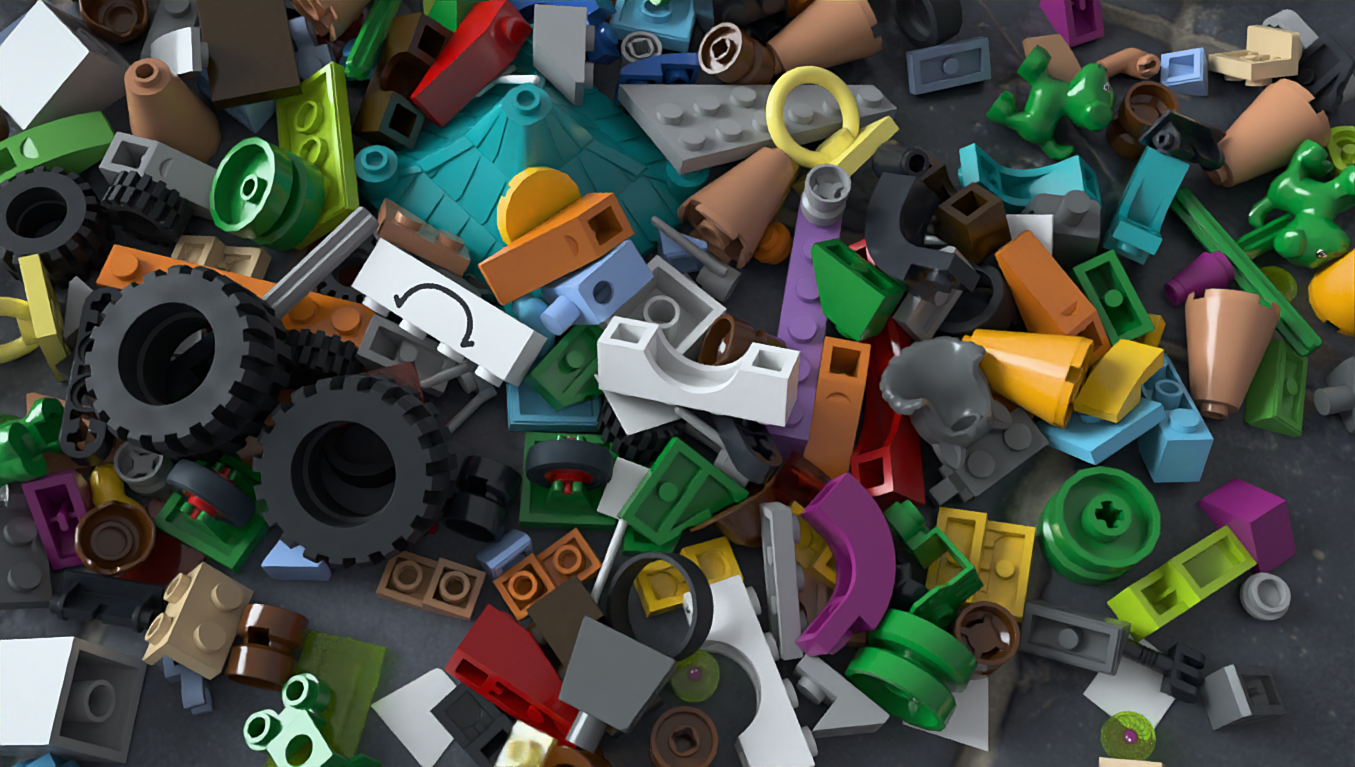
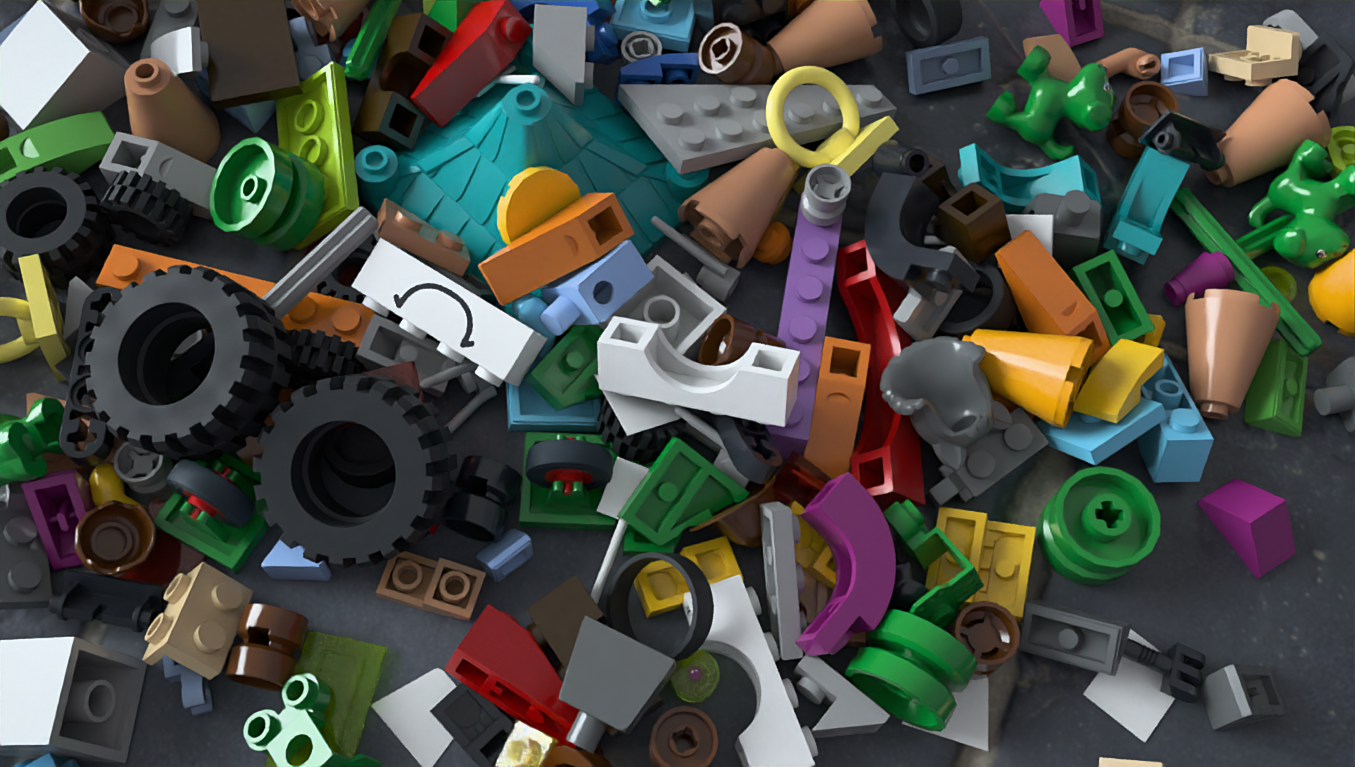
(213, 253): tan slope -> none
(544, 572): orange slope -> none
(677, 256): light blue slope -> none
(853, 290): green slope -> none
(1128, 736): clear neon green tile -> none
(1181, 583): lime slope -> none
(1265, 596): light grey plate -> none

